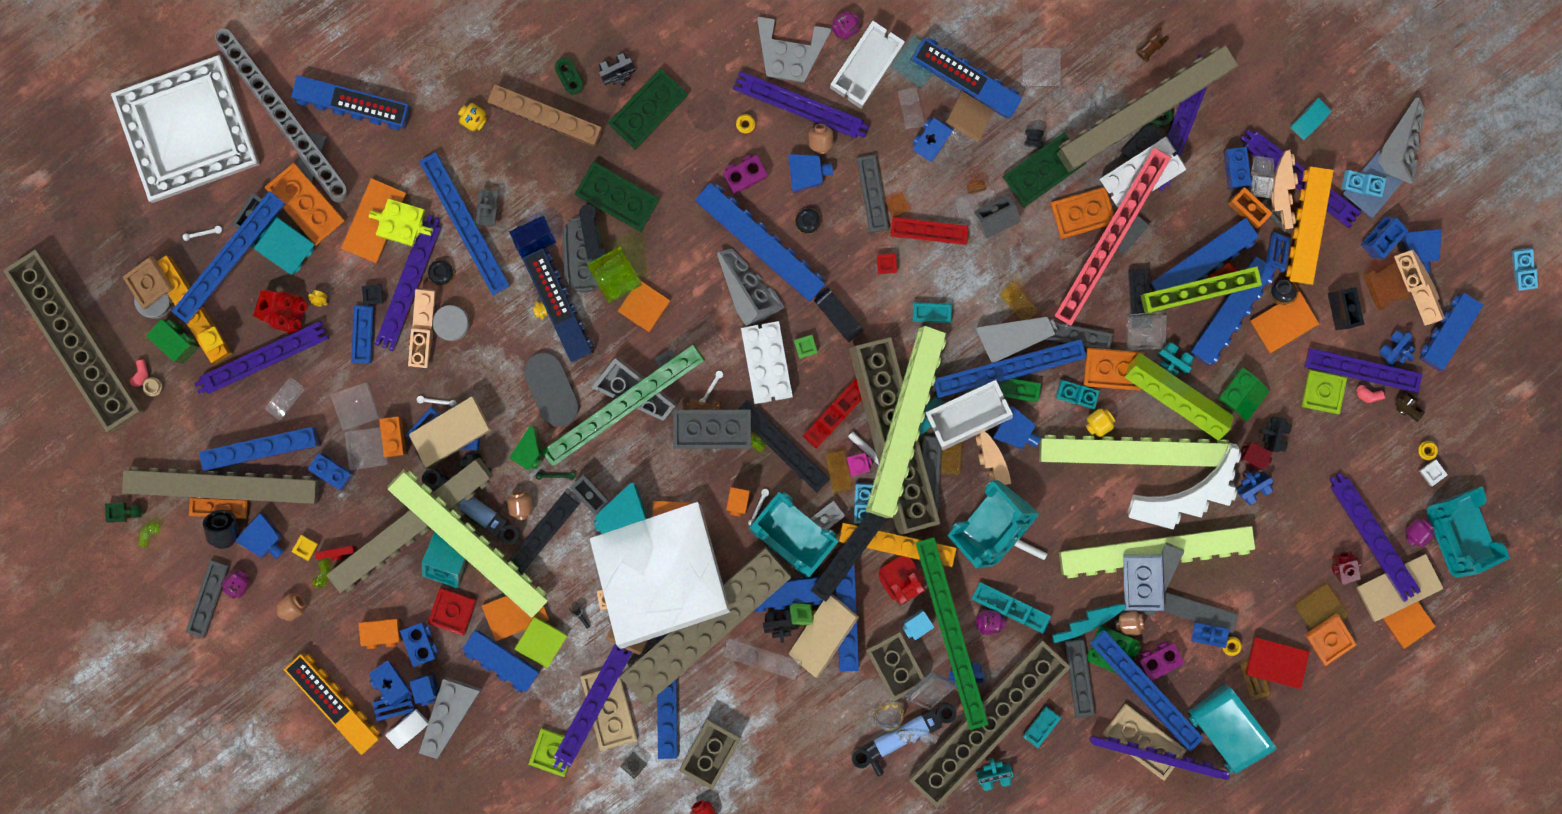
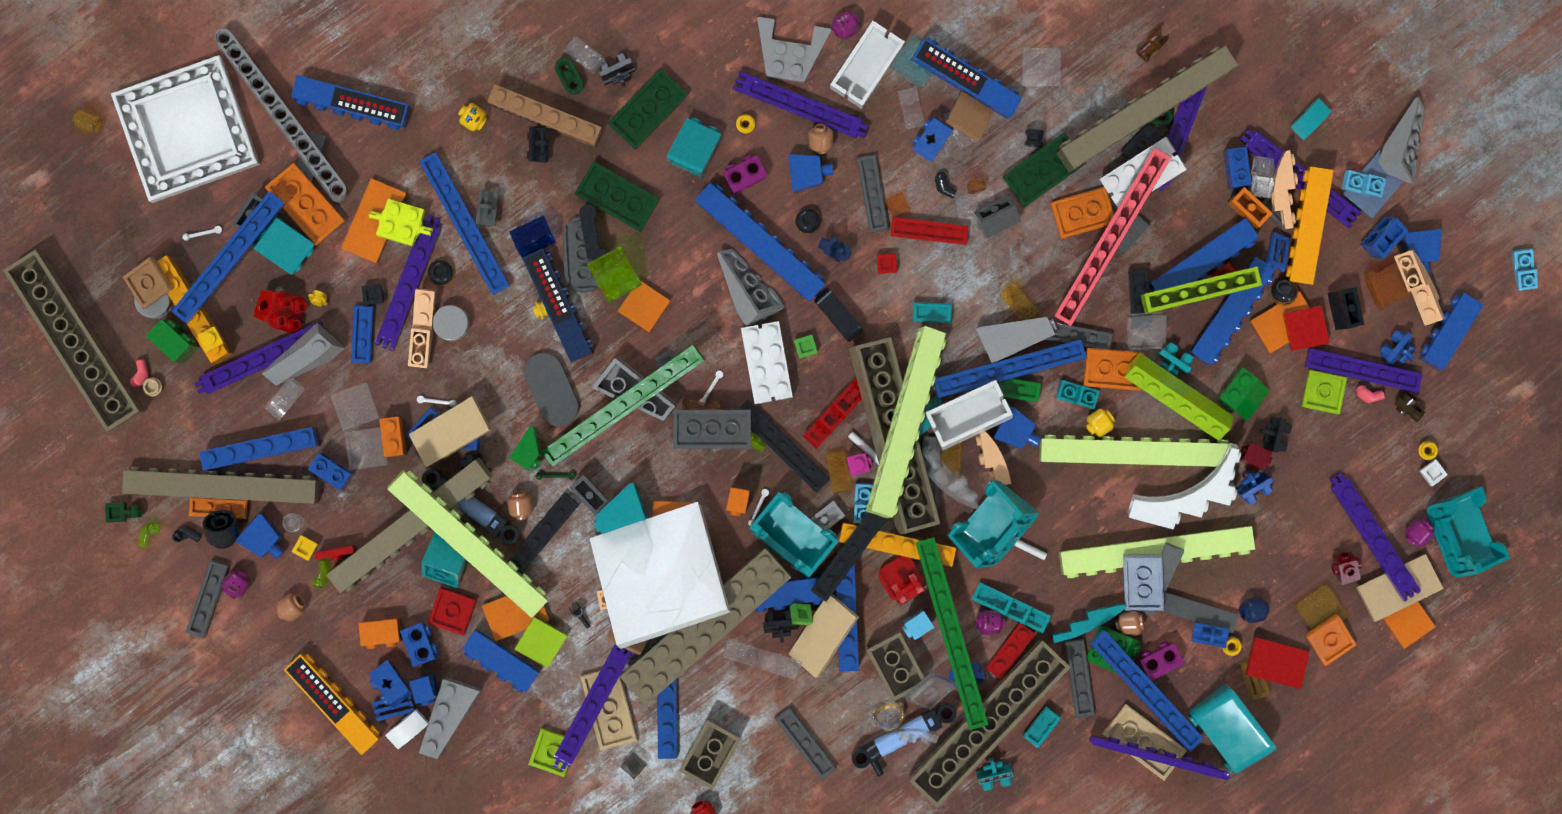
(86, 121): none -> clear yellow head
(186, 532): none -> black arm
(289, 523): none -> clear wheel
(307, 353): none -> light grey wedge
(538, 144): none -> black hips
(584, 54): none -> clear slope
(694, 147): none -> teal slope
(805, 743): none -> dark grey tile
(835, 249): none -> dark blue hips
(942, 186): none -> black arm
(954, 484): none -> clear slope
(1010, 651): none -> red plate
(1254, 610): none -> dark blue head
(1306, 328): none -> red tile

